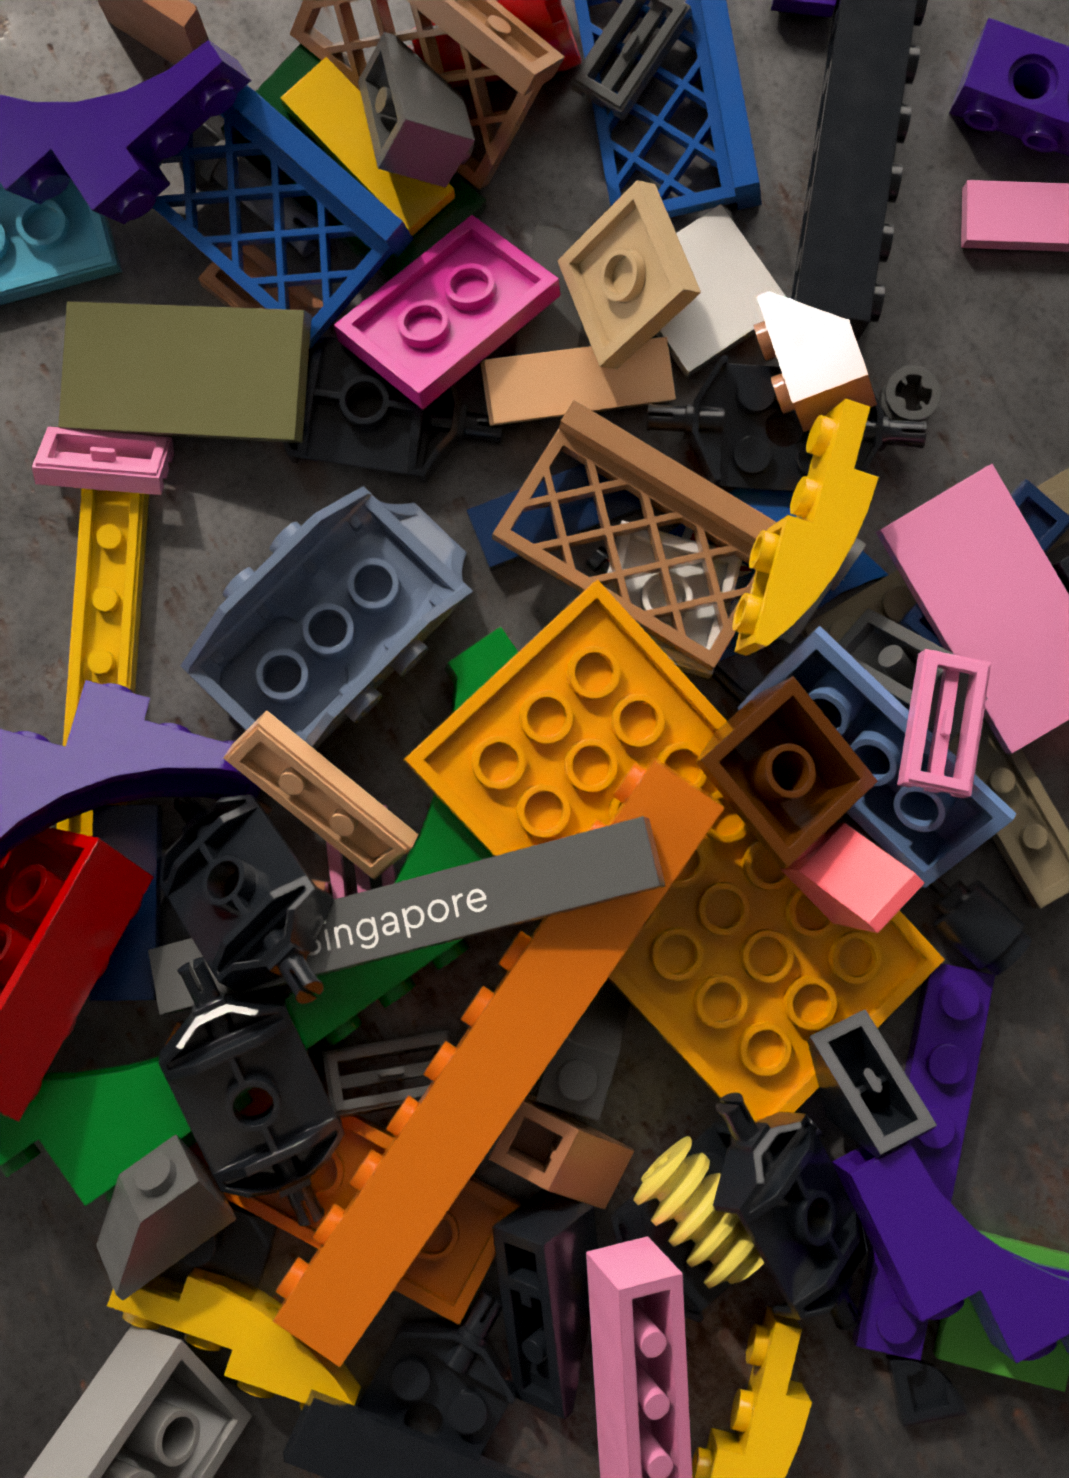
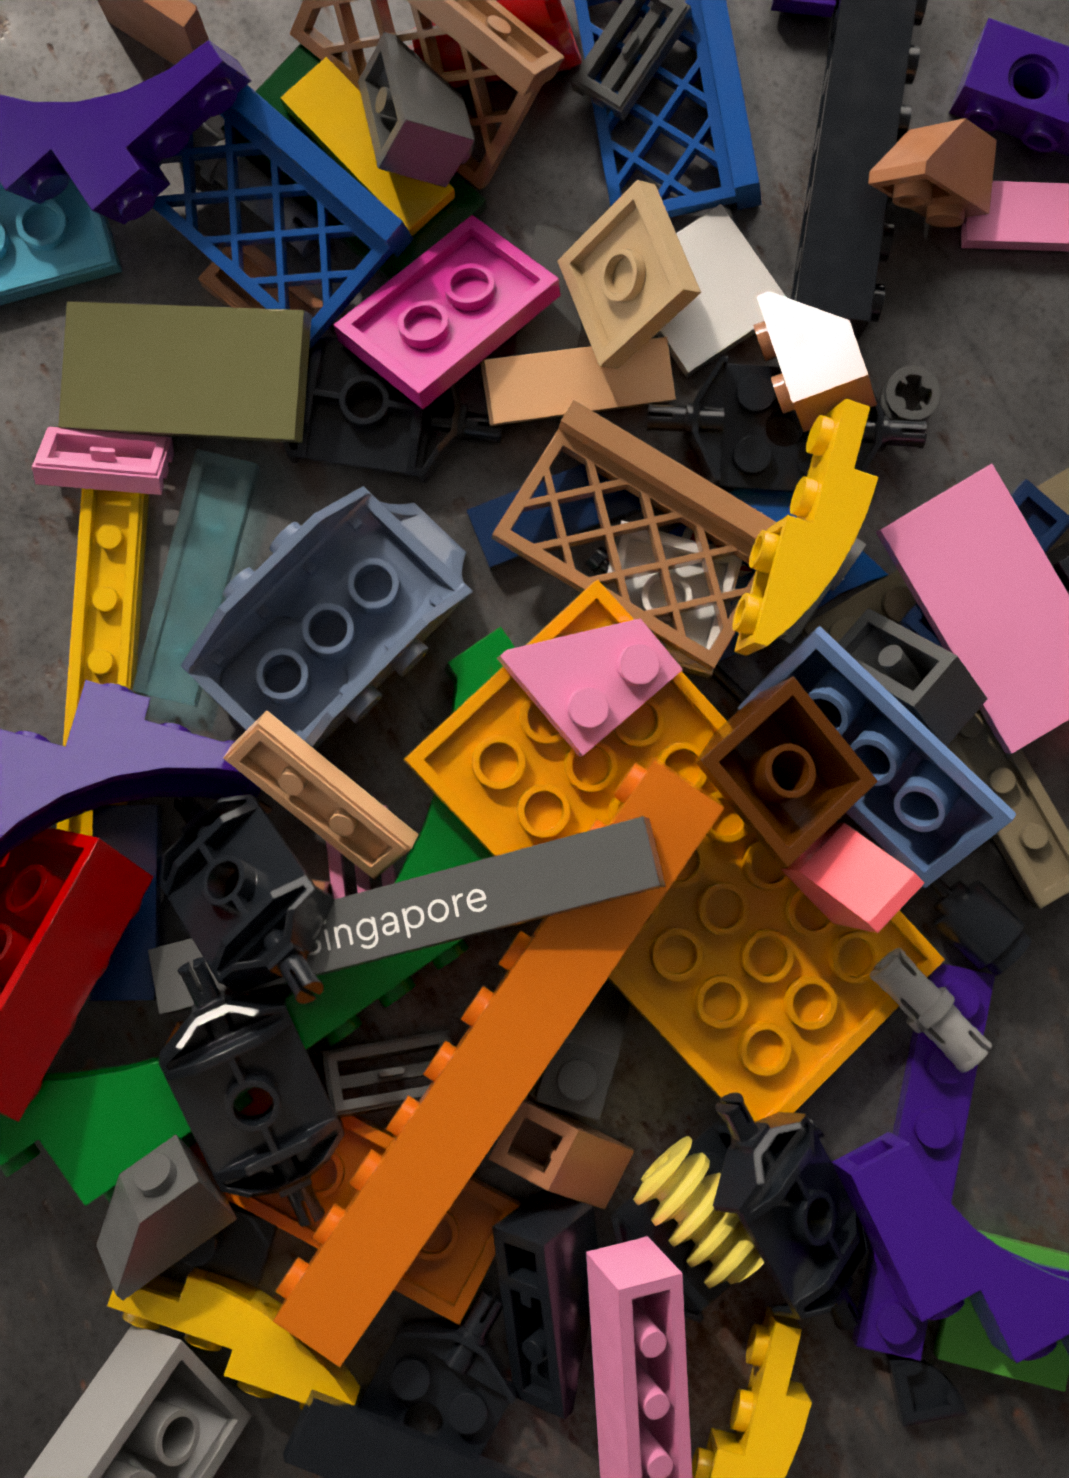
(195, 572): none -> clear light blue tile
(592, 678): none -> bright pink wing
(866, 1086): black slope -> none
(918, 718): bright pink tile -> none
(930, 1010): none -> light grey pin
(940, 172): none -> nougat slope

